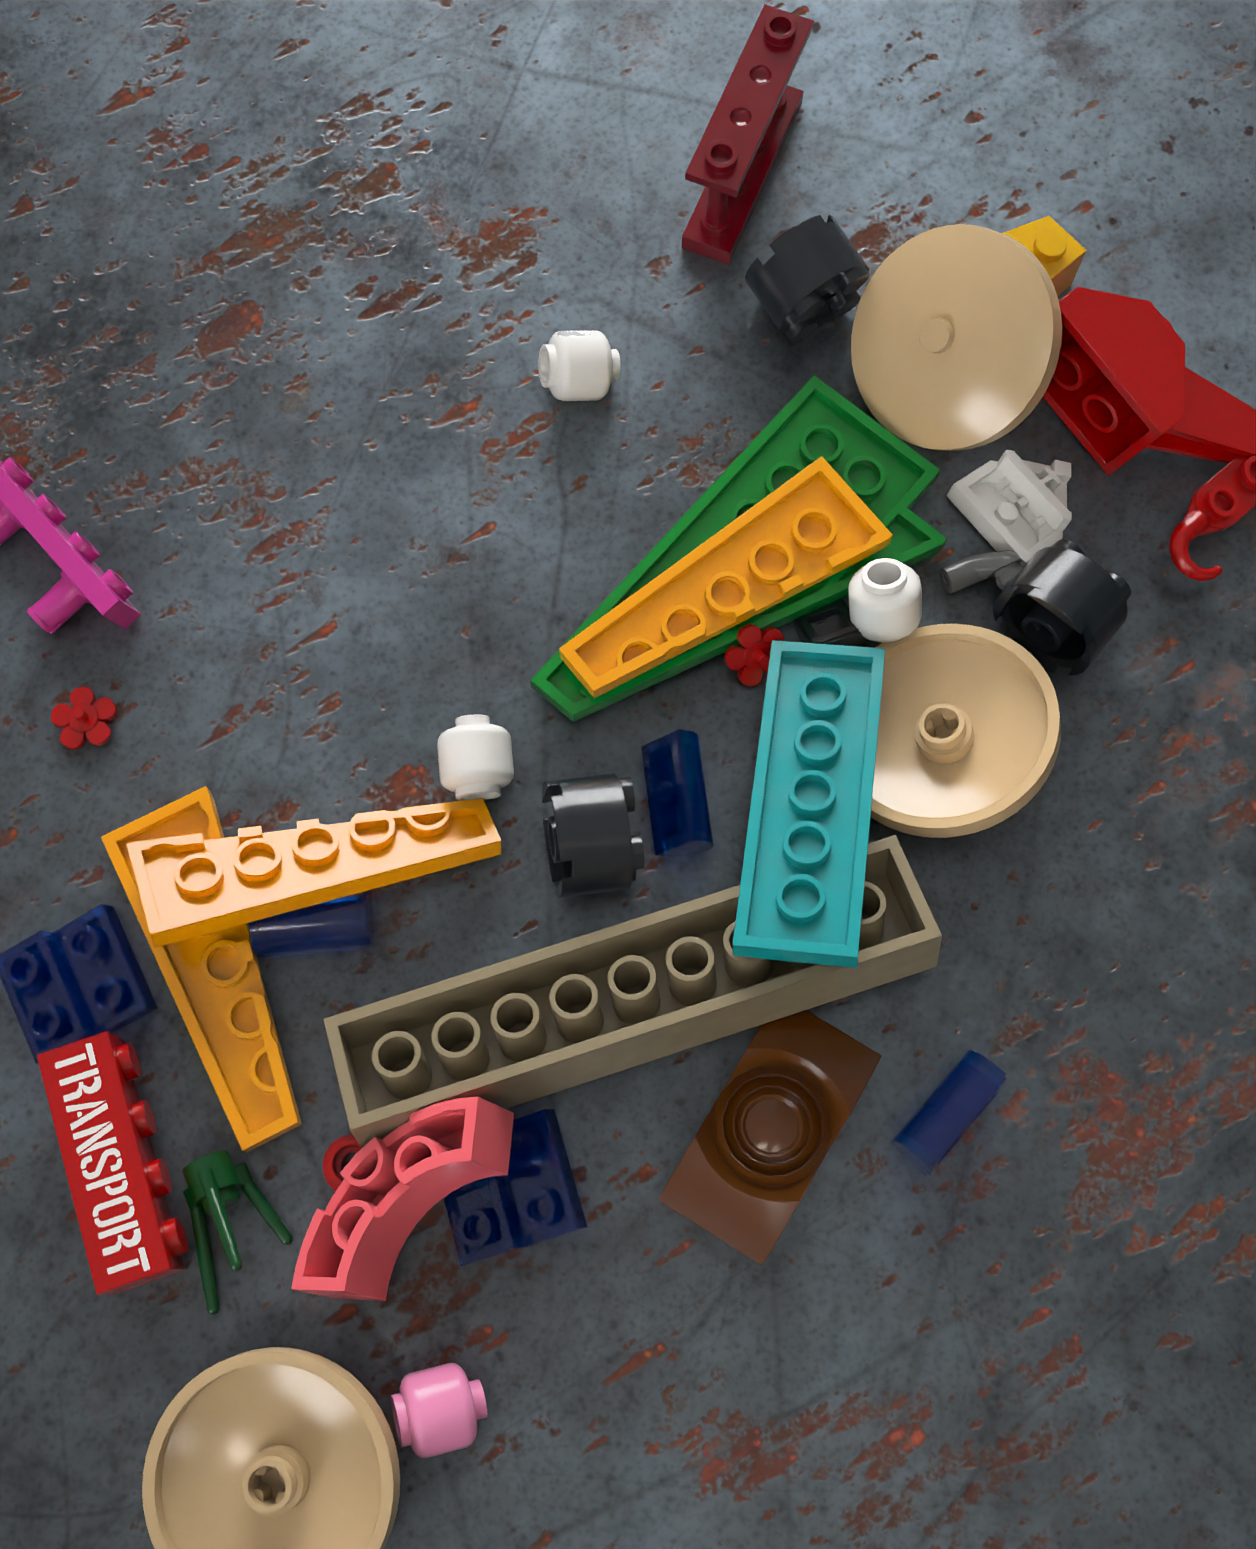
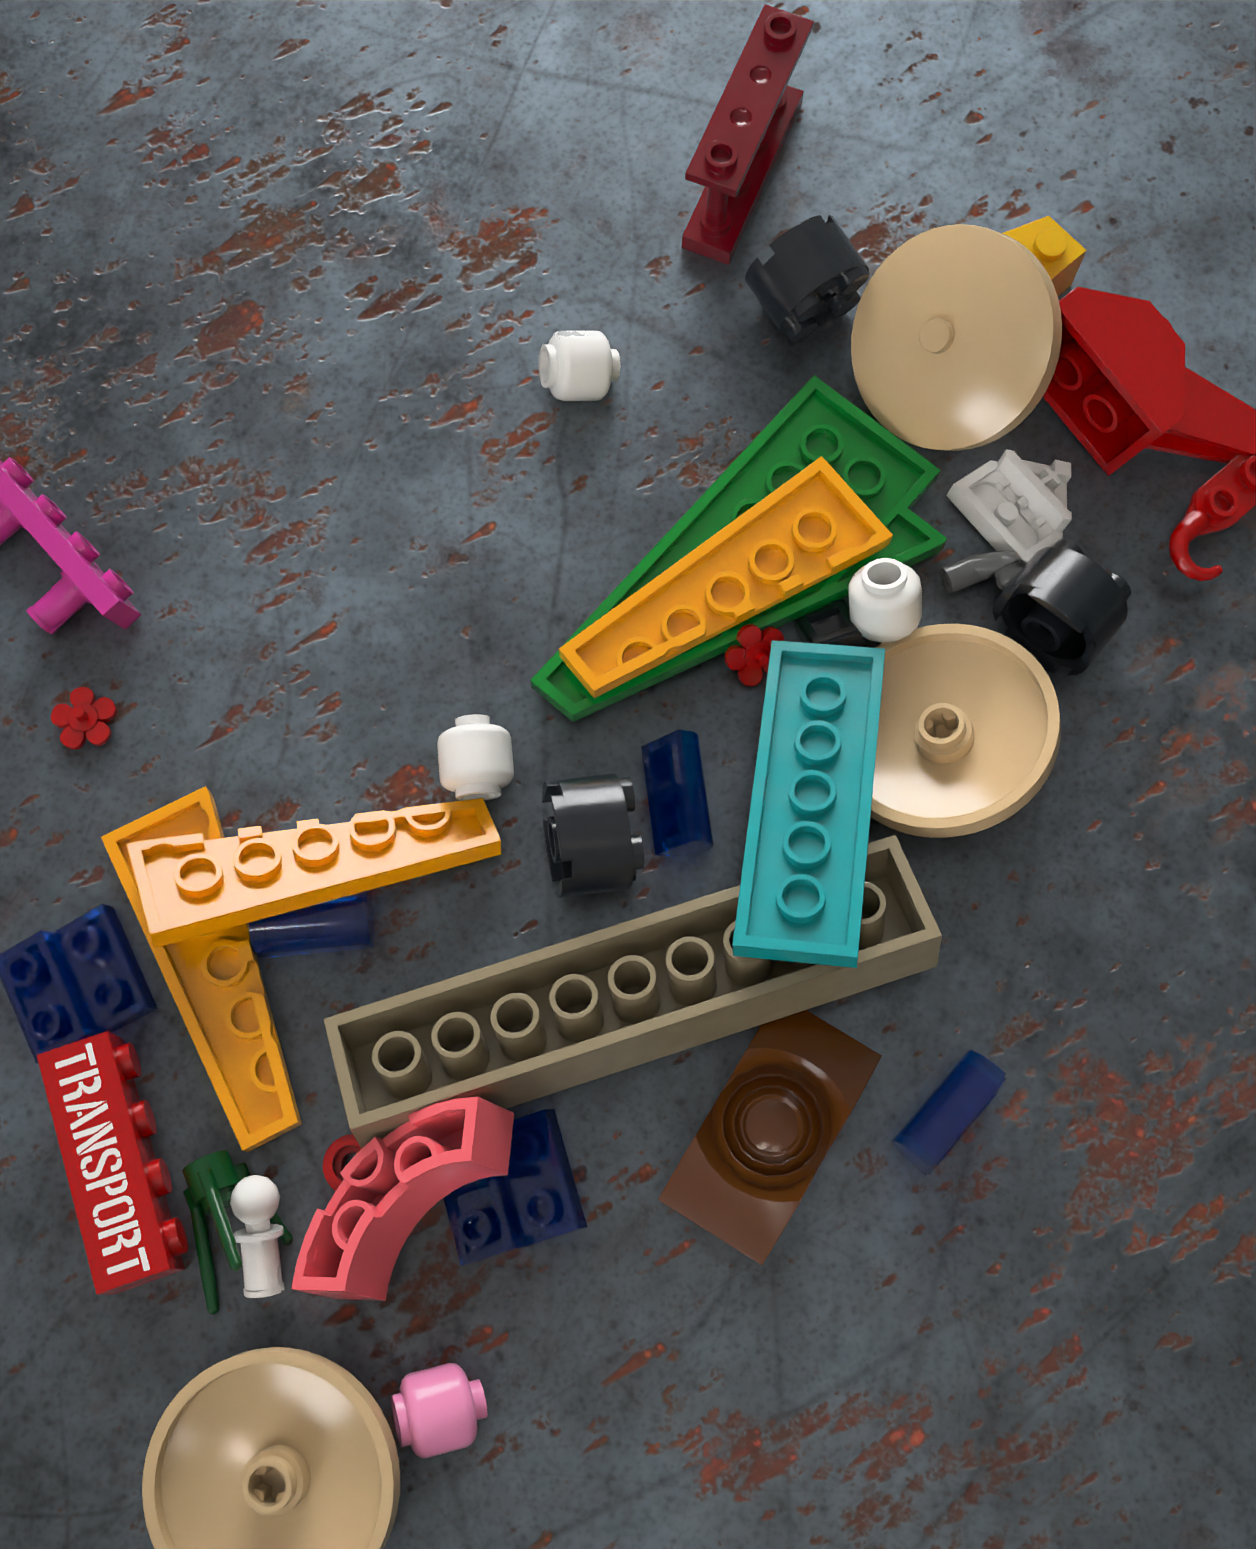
(255, 1203): none -> white pin

